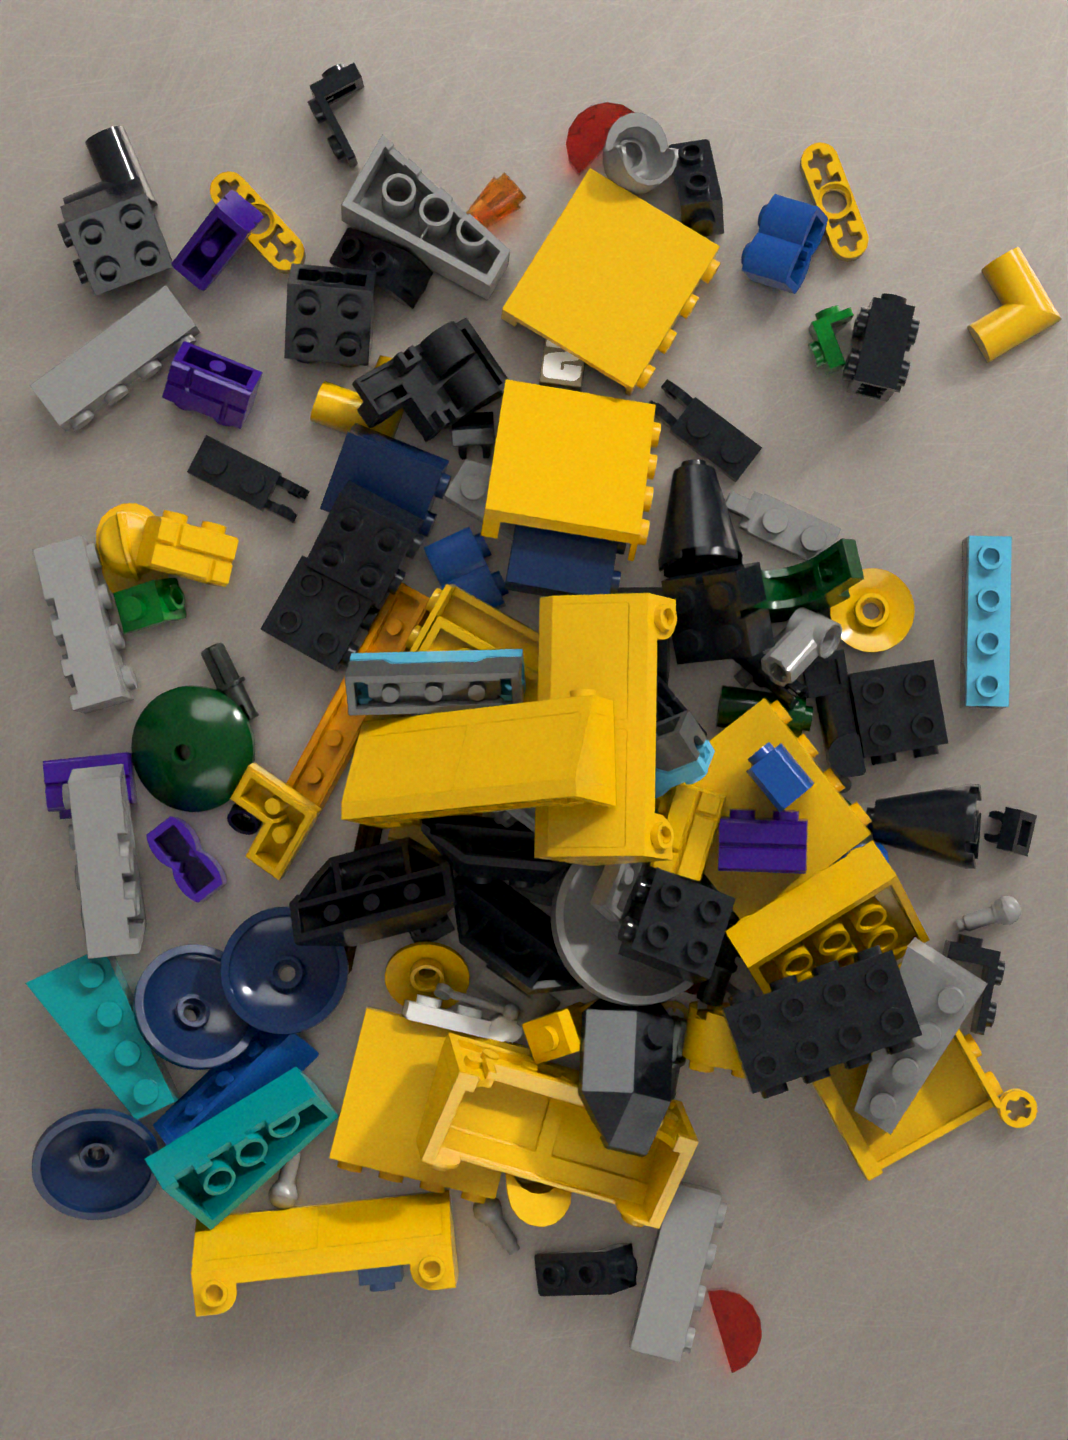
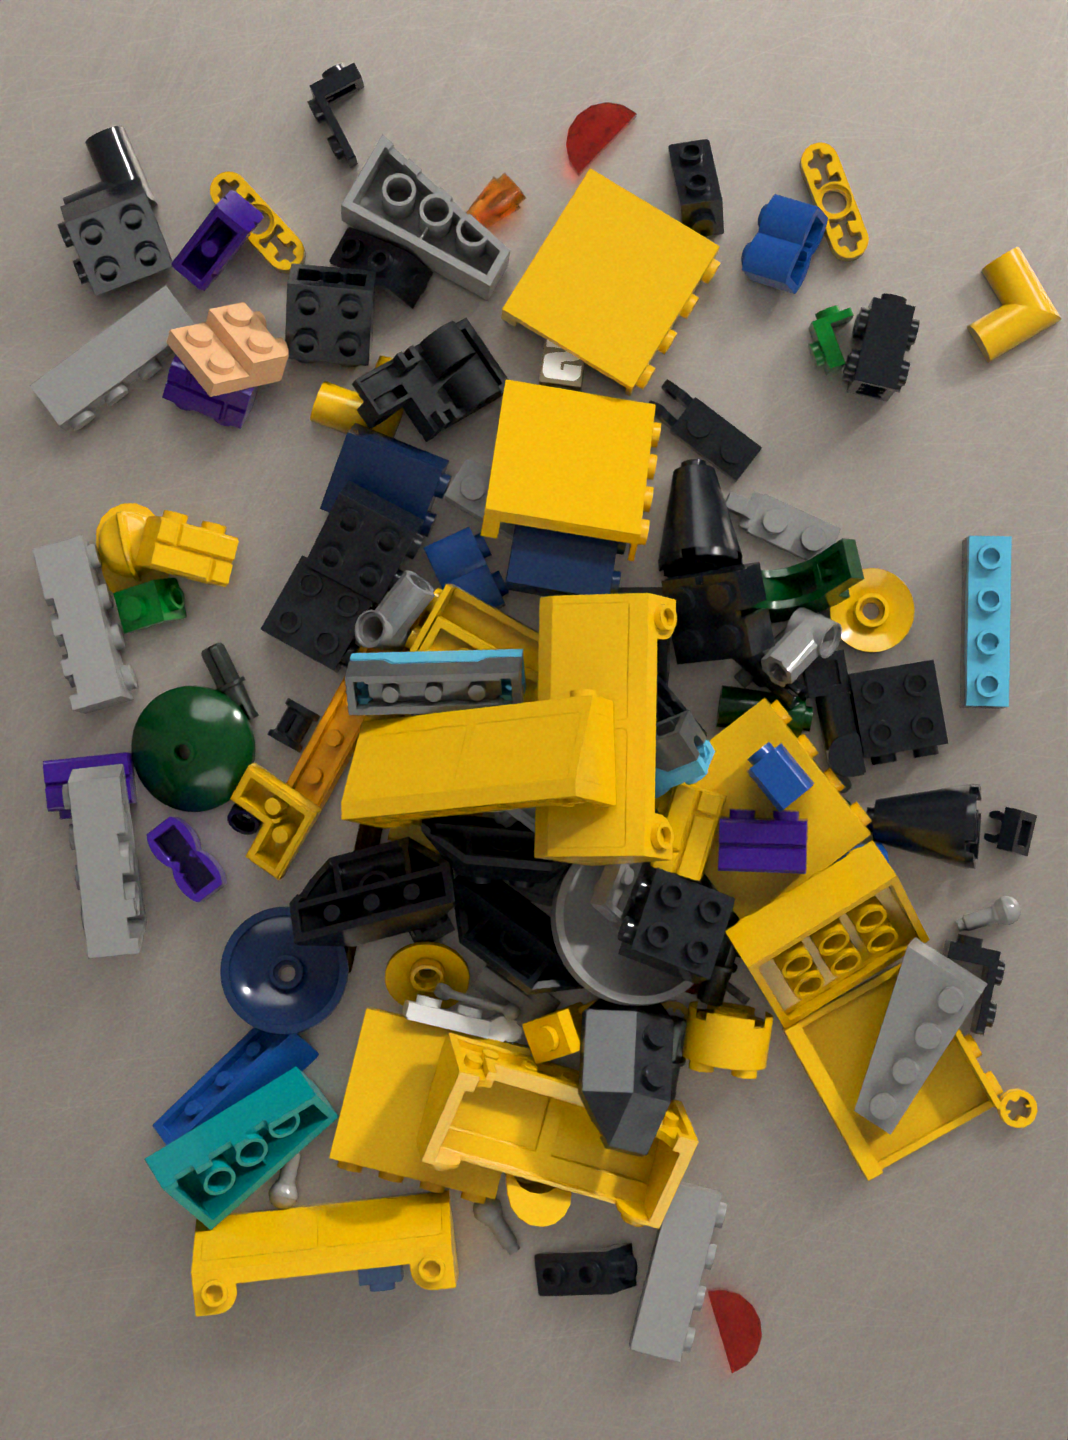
(90, 1181): dark blue dish -> none
(97, 1014): teal wedge -> none
(192, 981): dark blue dish -> none
(230, 350): none -> light nougat plate
(243, 477): black hinge -> none
(294, 725): none -> black bush
(390, 622): none -> light grey piece
(474, 430): black tile -> none
(638, 154): light grey helmet -> none
(821, 1021): black brick -> none

